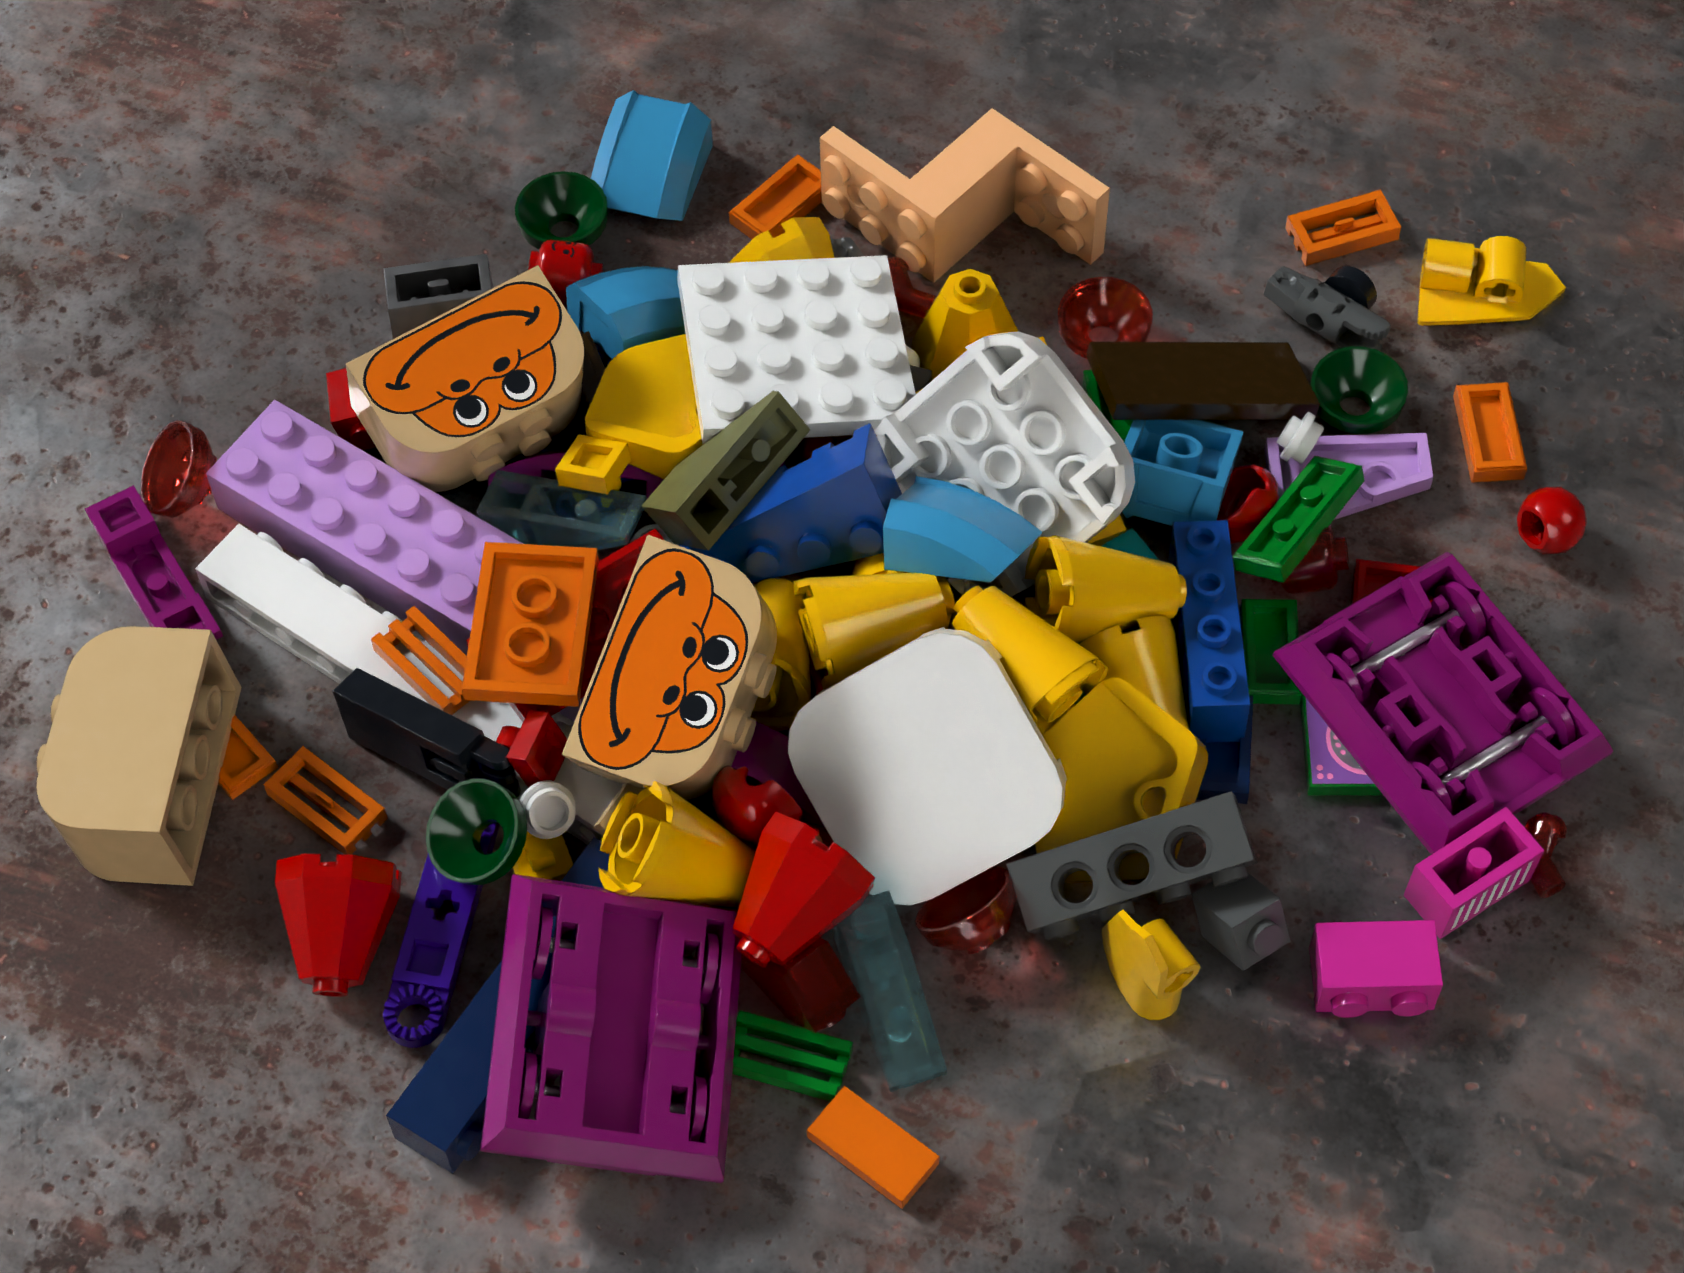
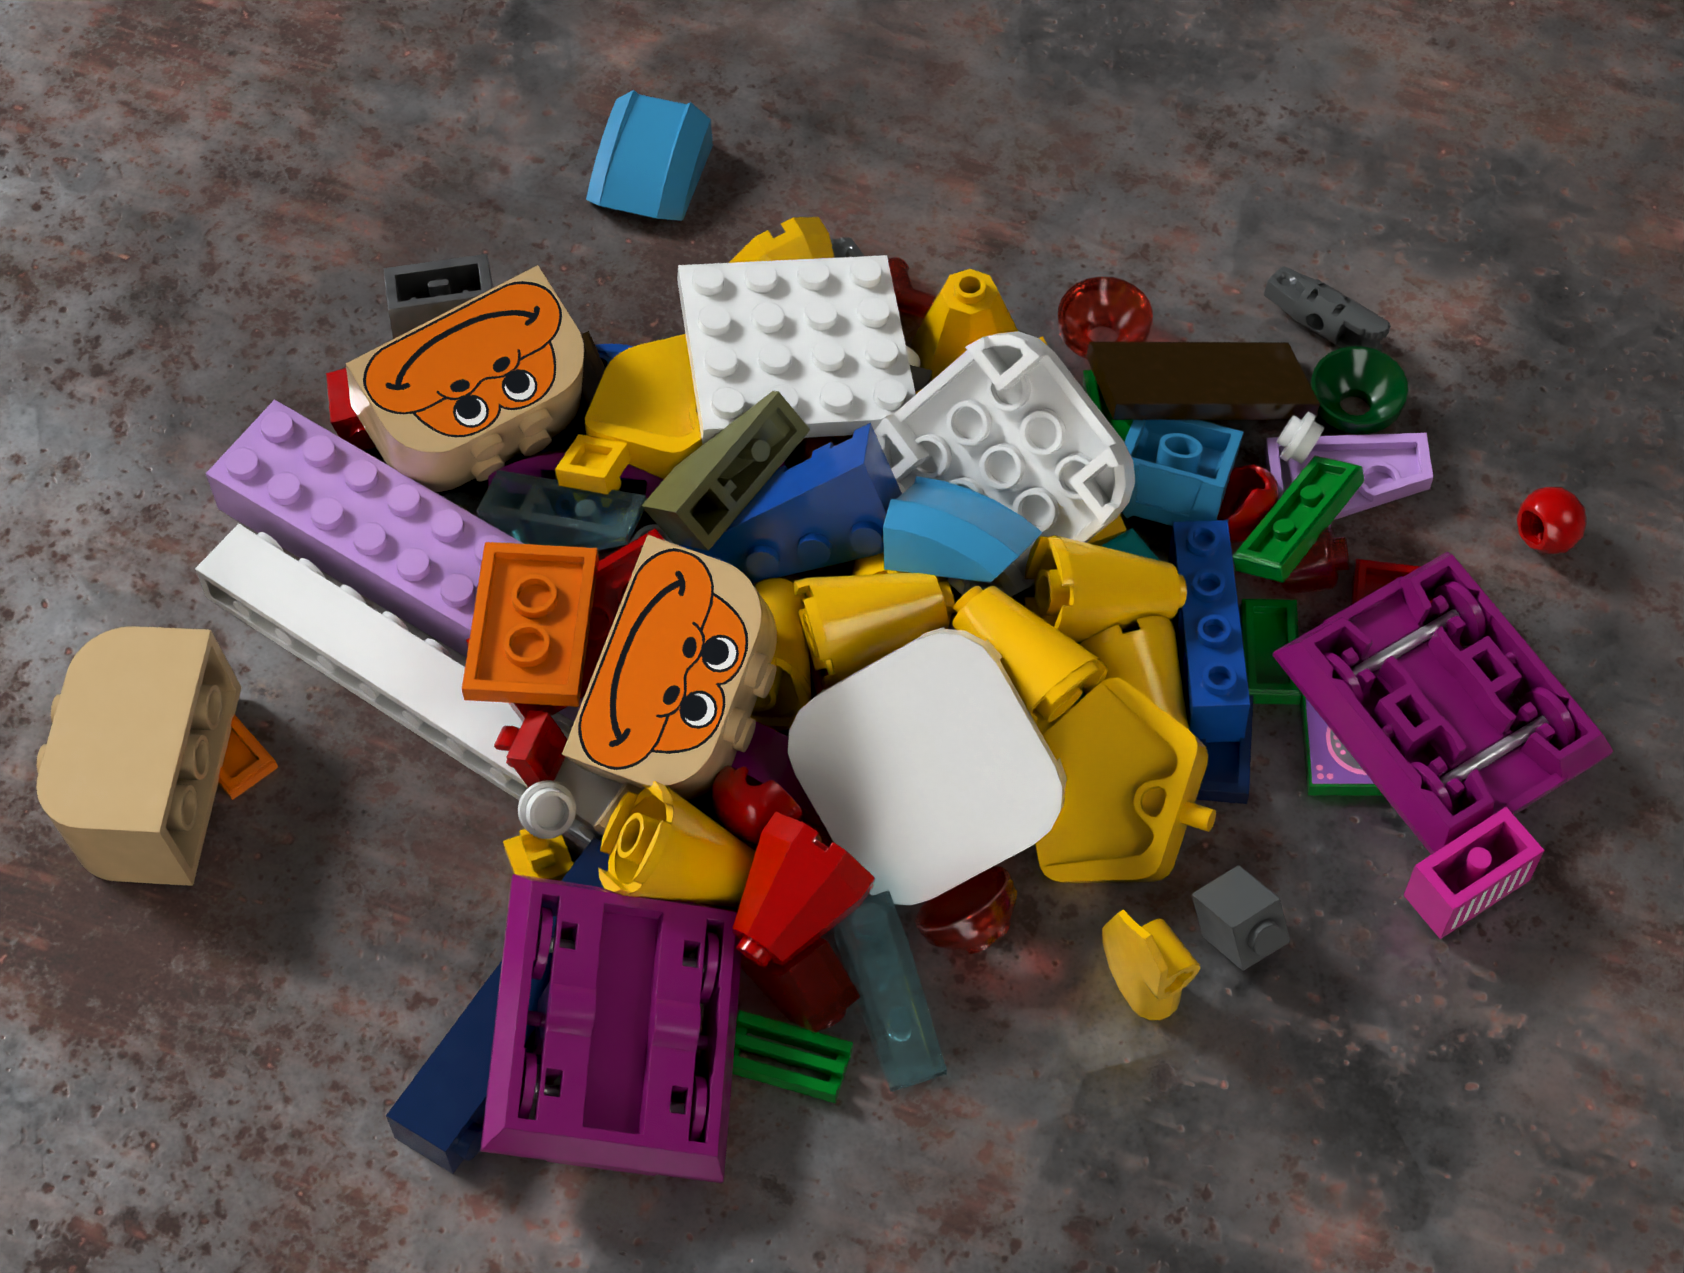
(148, 564): magenta slope -> none
(176, 470): clear red piece -> none
(335, 916): red cone -> none
(357, 829): orange tile -> none
(402, 632): orange tile -> none
(420, 734): black hinge -> none
(432, 951): dark purple piece -> none
(457, 827): dark green piece -> none
(557, 199): dark green piece -> none
(564, 264): red head -> none
(627, 307): dark azure slope -> none
(785, 195): orange tile -> none
(873, 1147): orange tile -> none
(964, 195): light nougat bracket -> none
(1041, 877): dark grey brick -> none
(1347, 234): orange tile -> none
(1354, 285): black tile -> none
(1375, 967): dark pink brick -> none
(1482, 283): yellow panel -> none
(1490, 432): orange tile -> none
(1546, 831): clear red arm -> none

